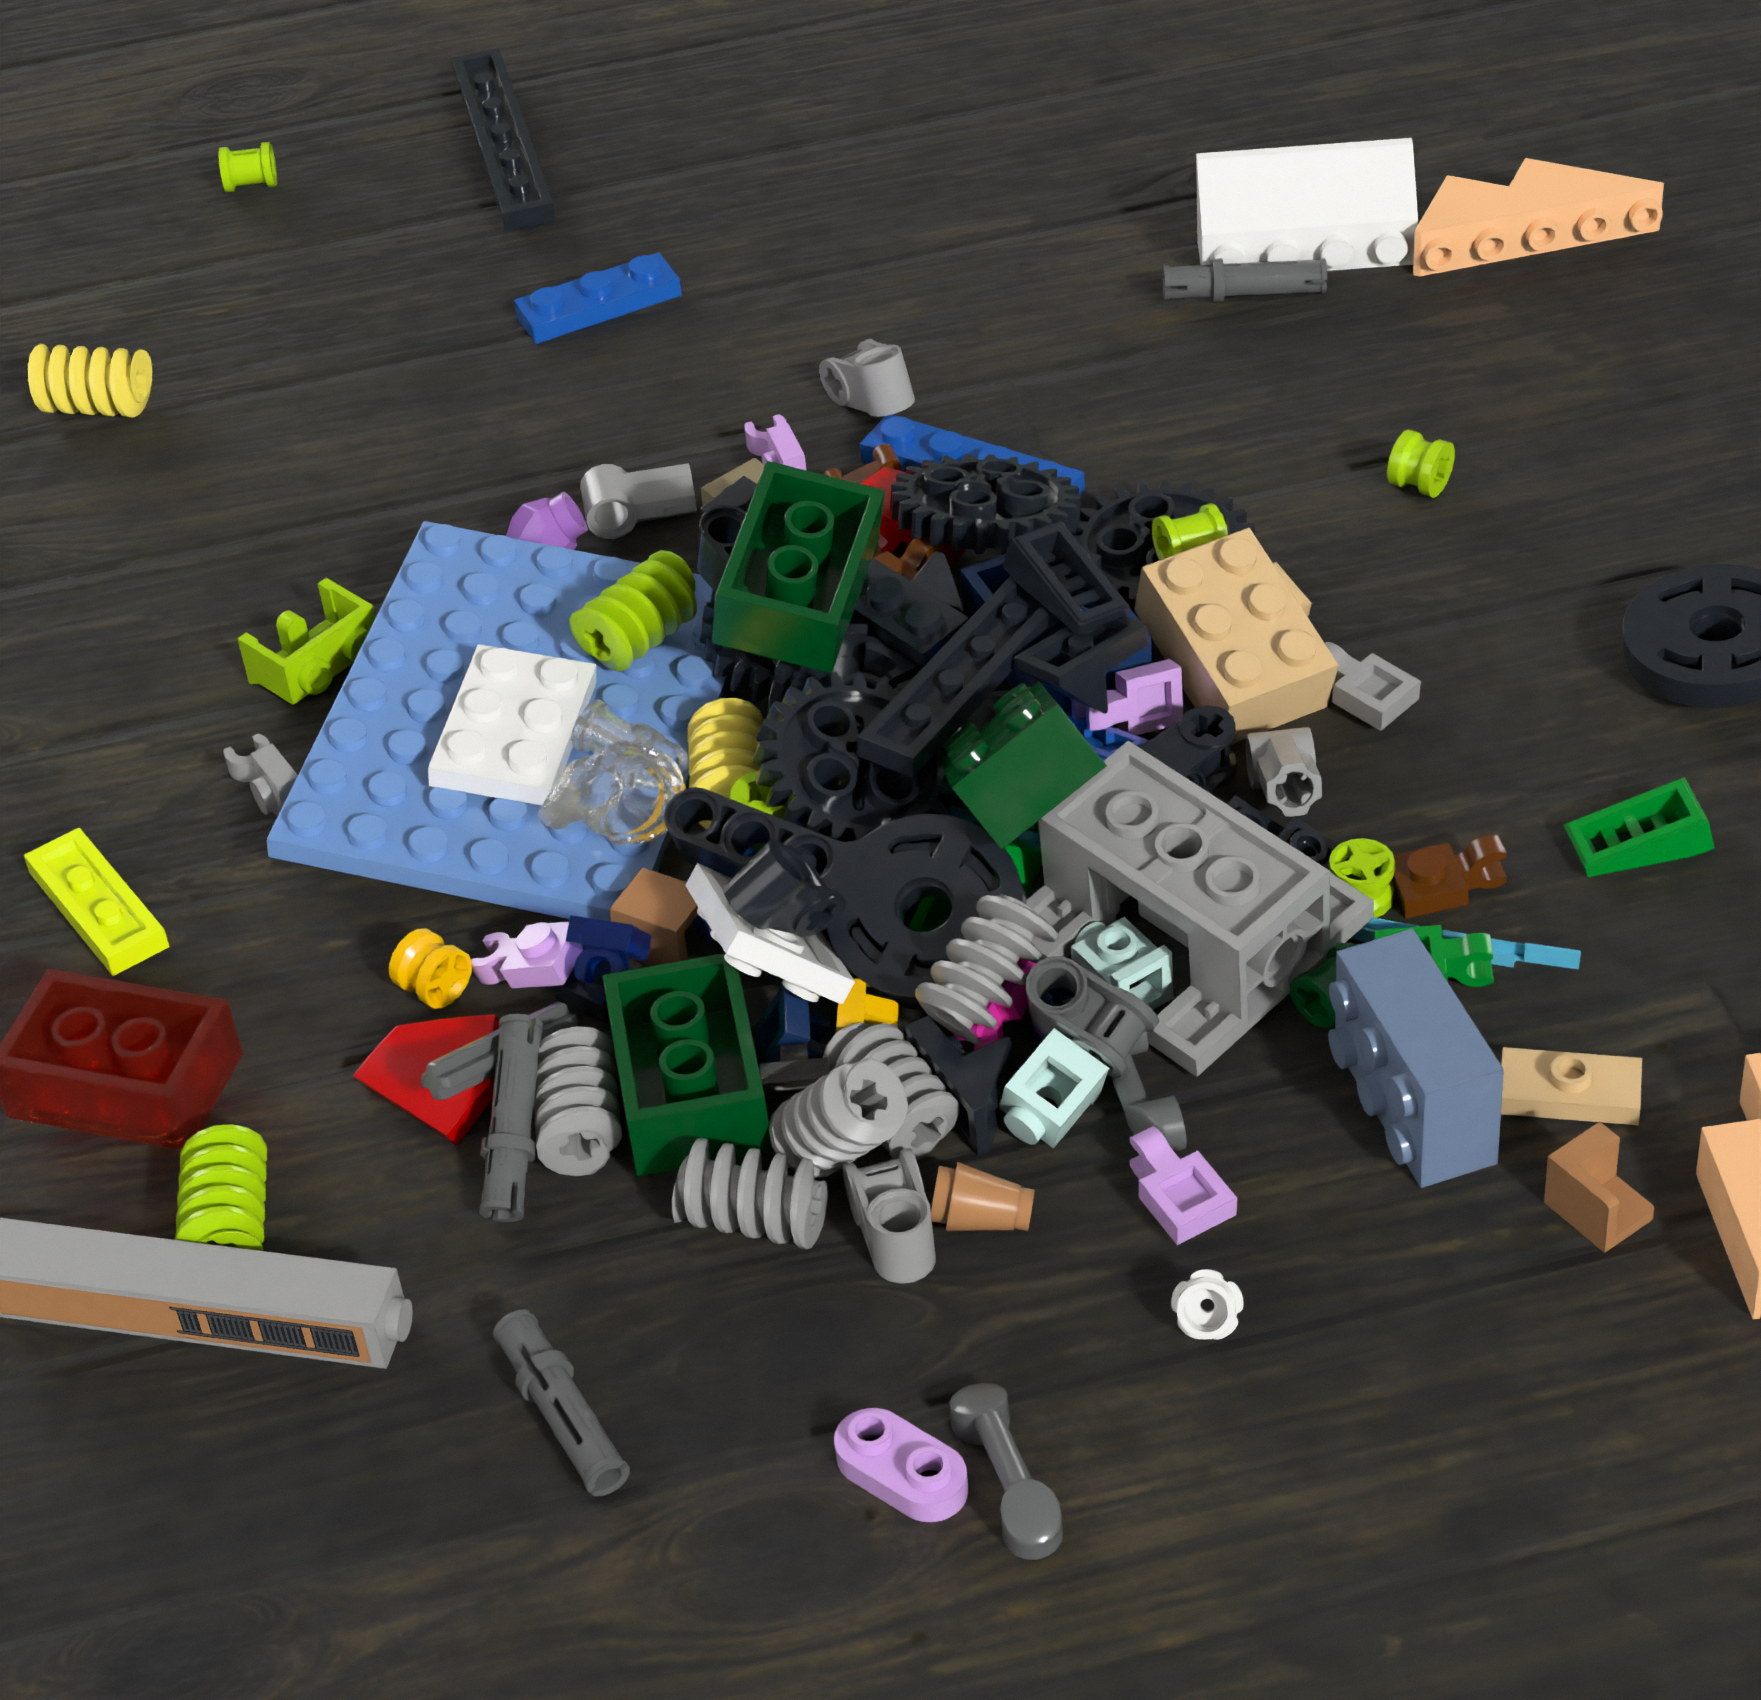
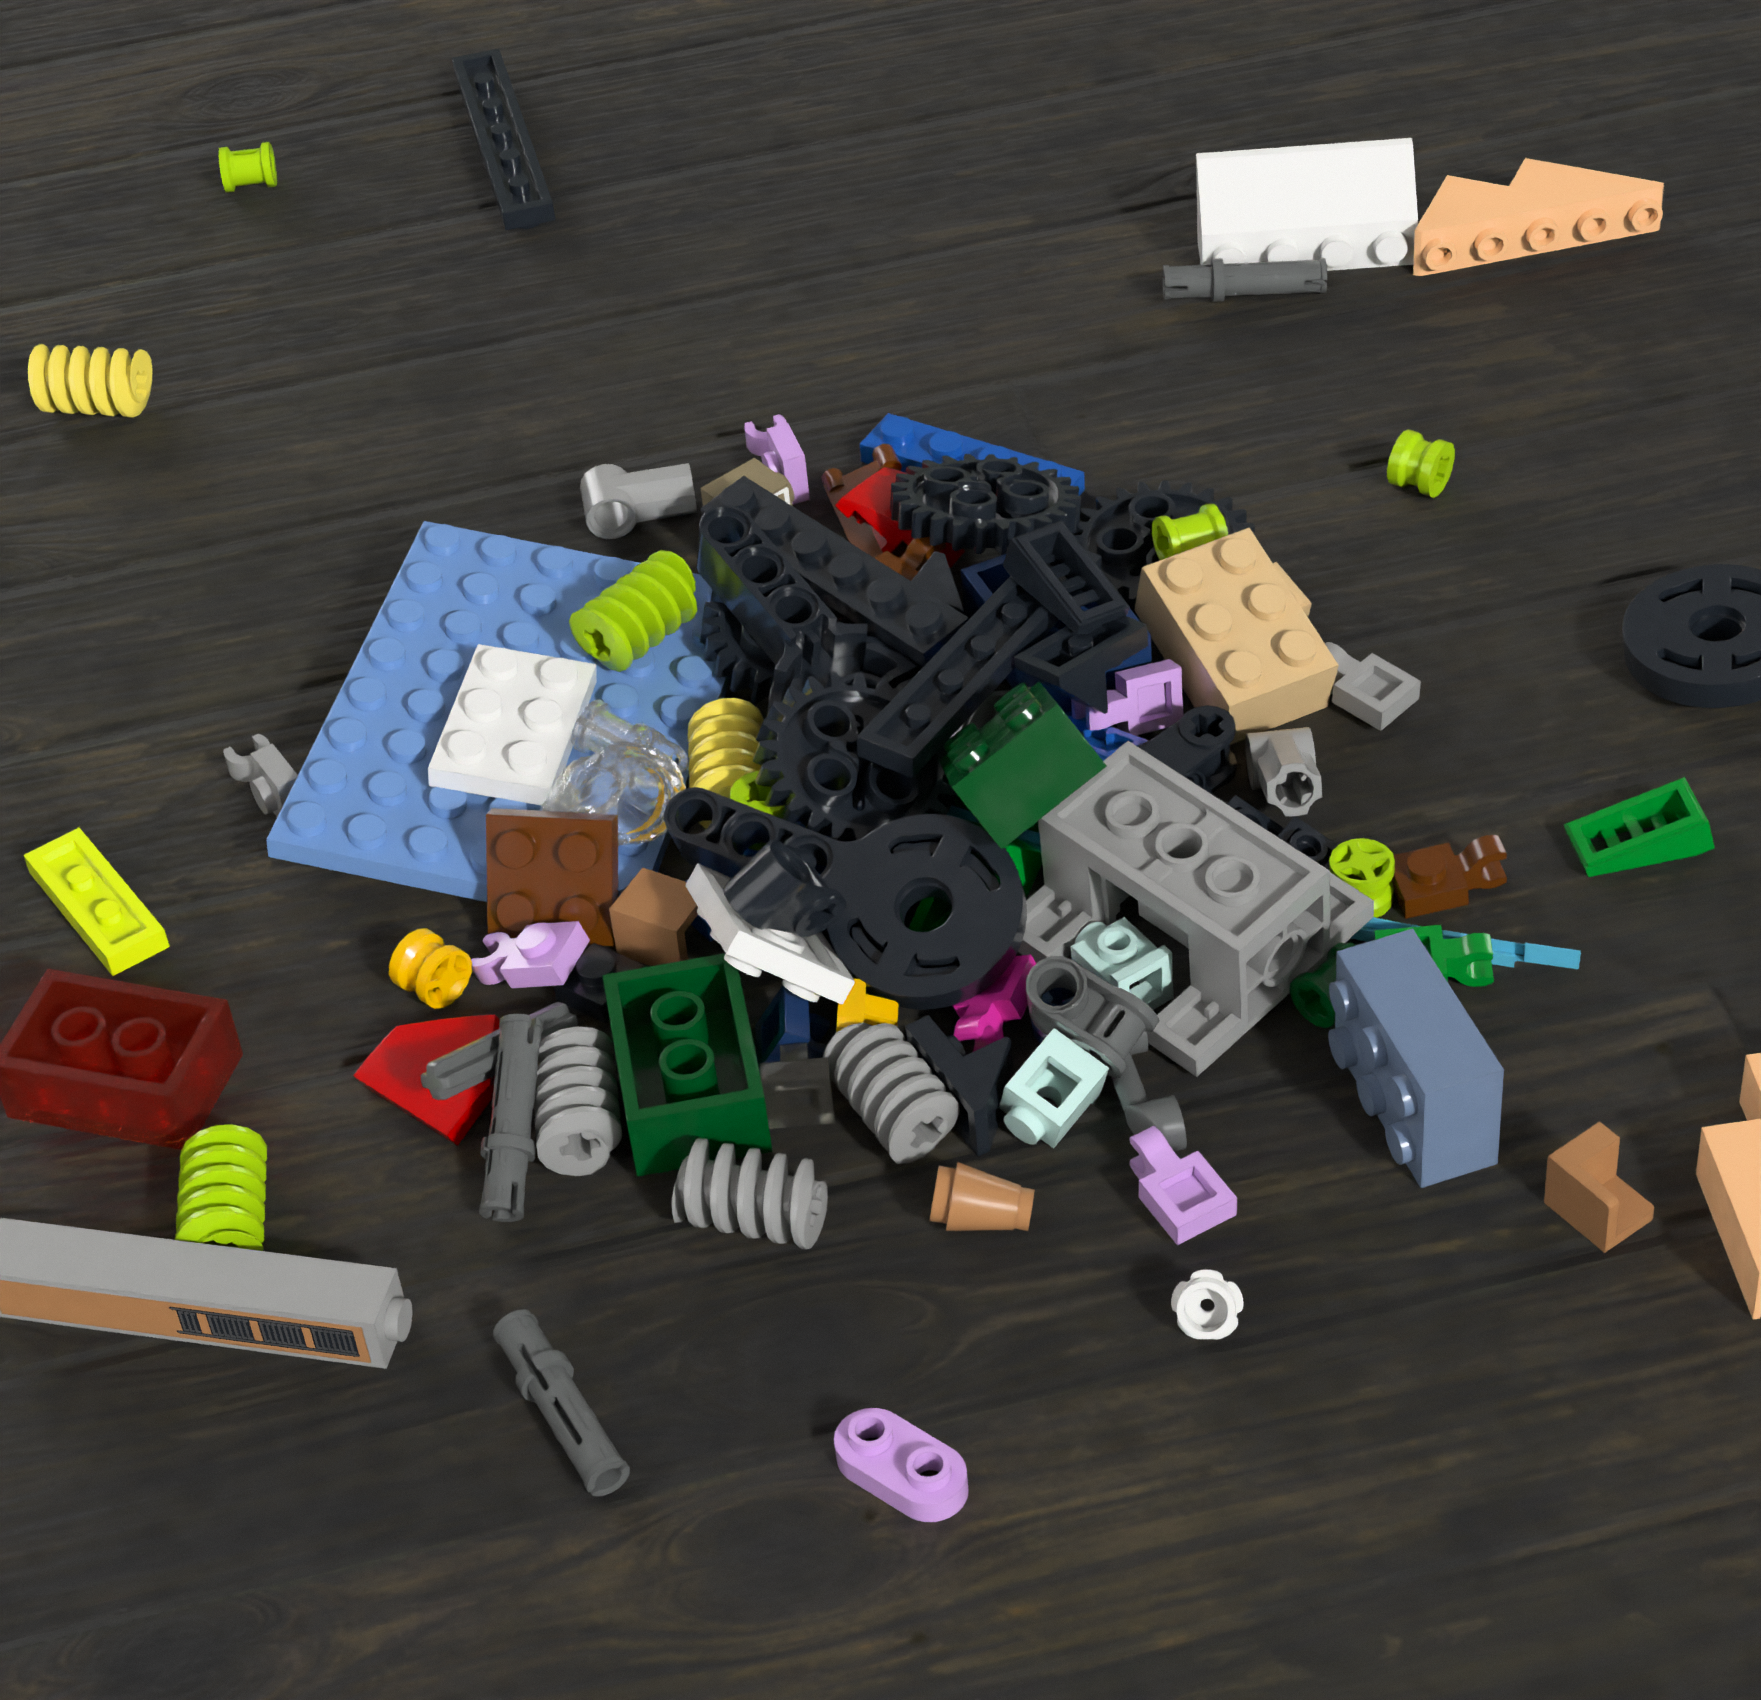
(312, 656): lime window -> none
(549, 522): medium lavender rock -> none
(551, 870): none -> reddish brown plate
(597, 297): blue plate -> none
(605, 941): clear blue tile -> none
(797, 566): dark green brick -> none
(840, 1116): light grey piece -> none
(869, 379): light grey piece -> none
(893, 1216): light grey piece -> none
(982, 964): light grey piece -> none
(1028, 1508): dark grey bar -> none
(1571, 1086): tan plate -> none

